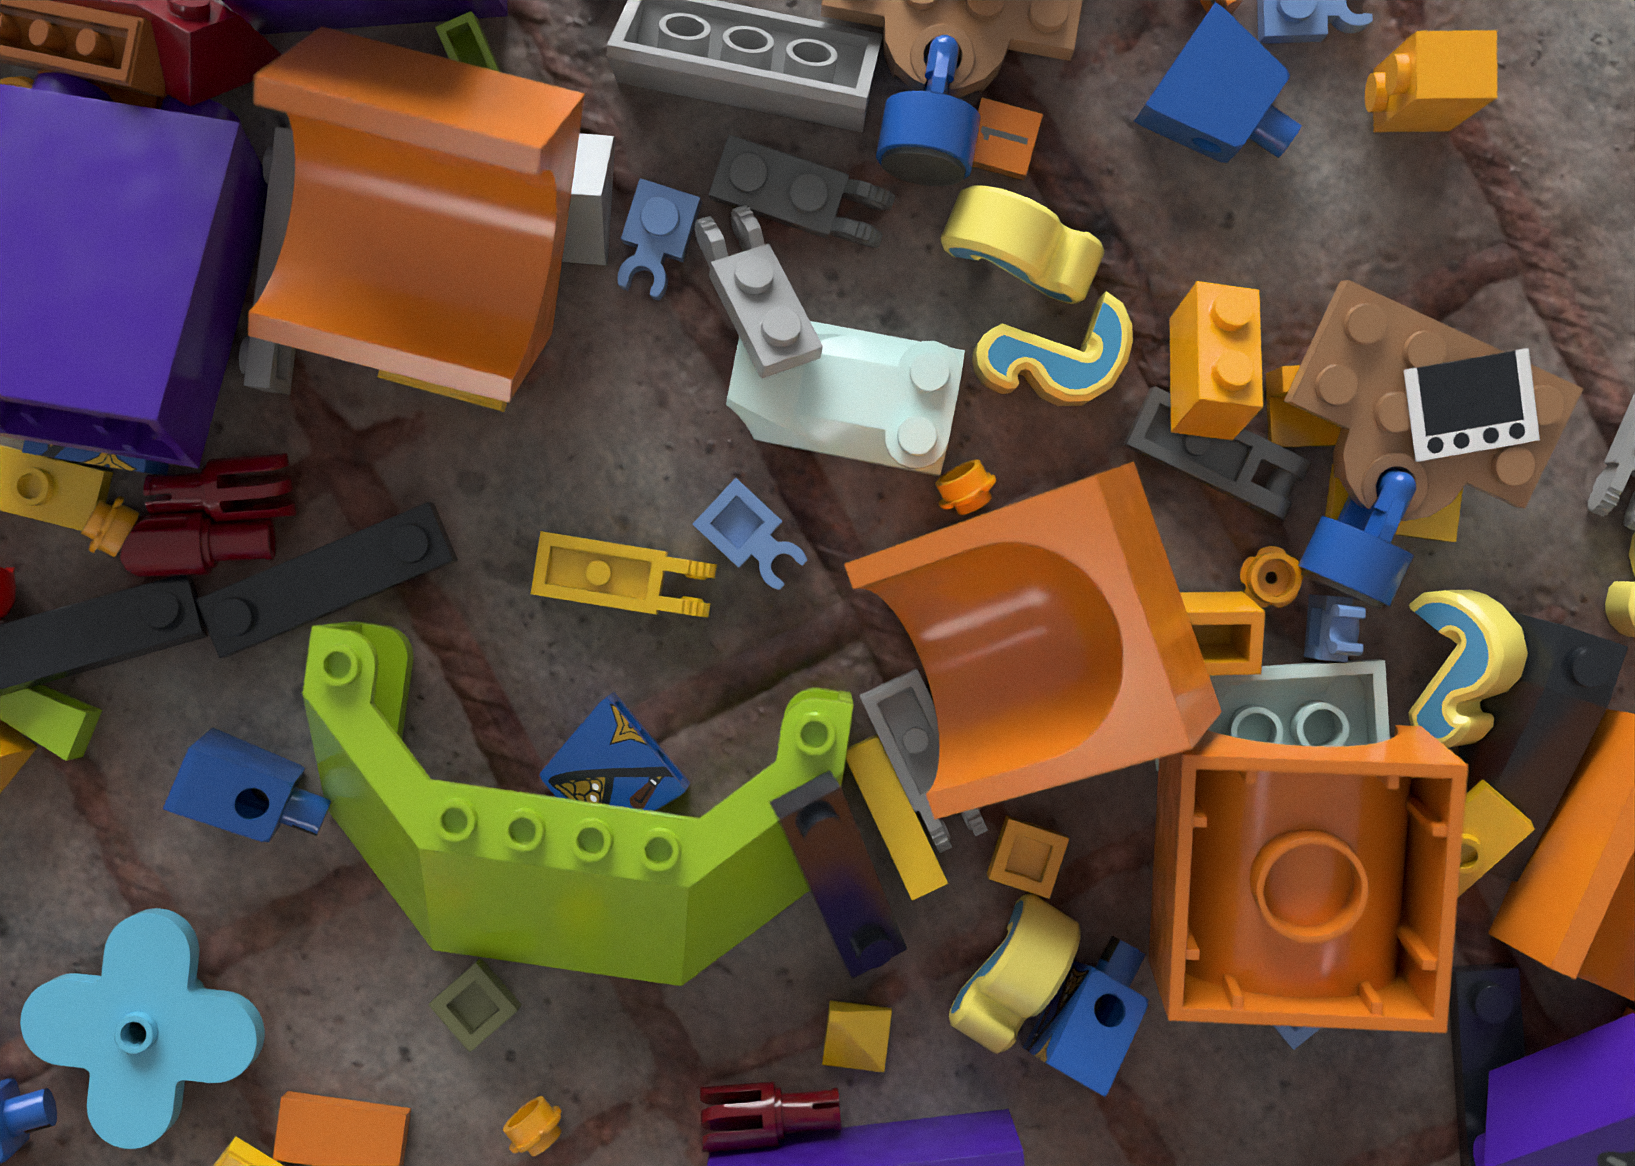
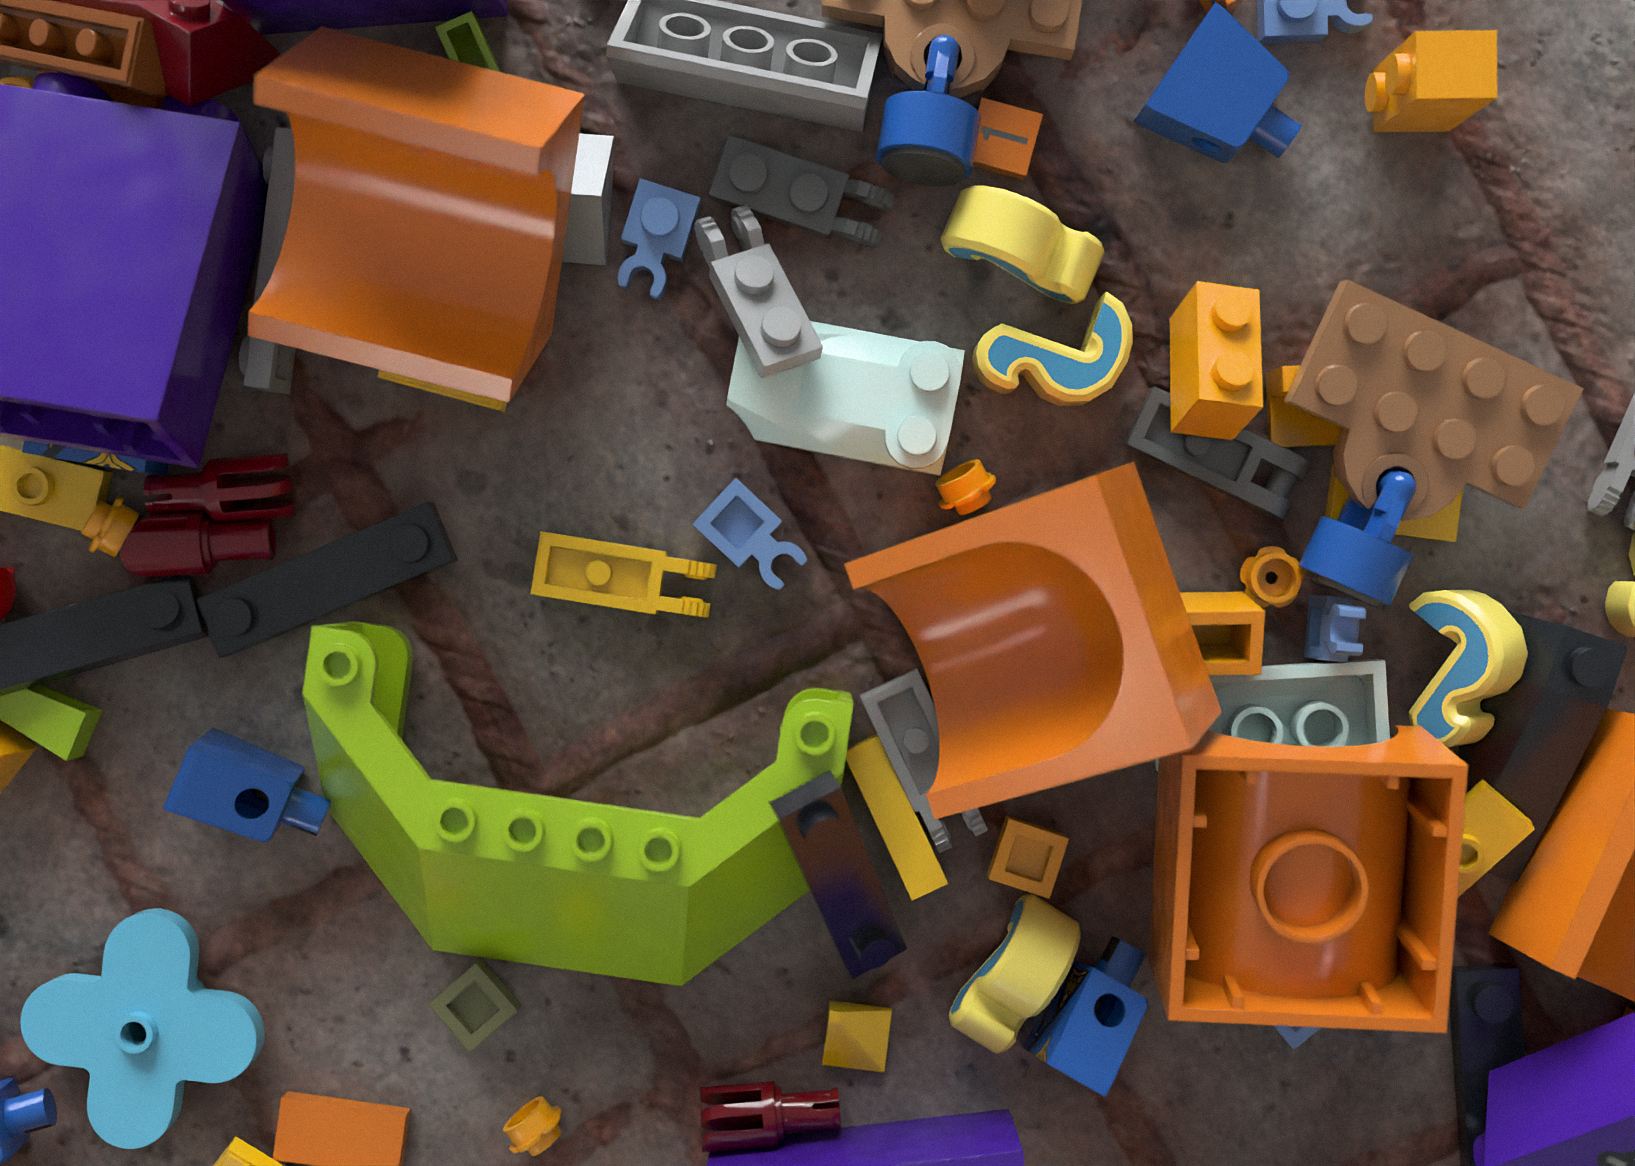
(614, 763): blue torso -> none
(1471, 405): black sticker -> none

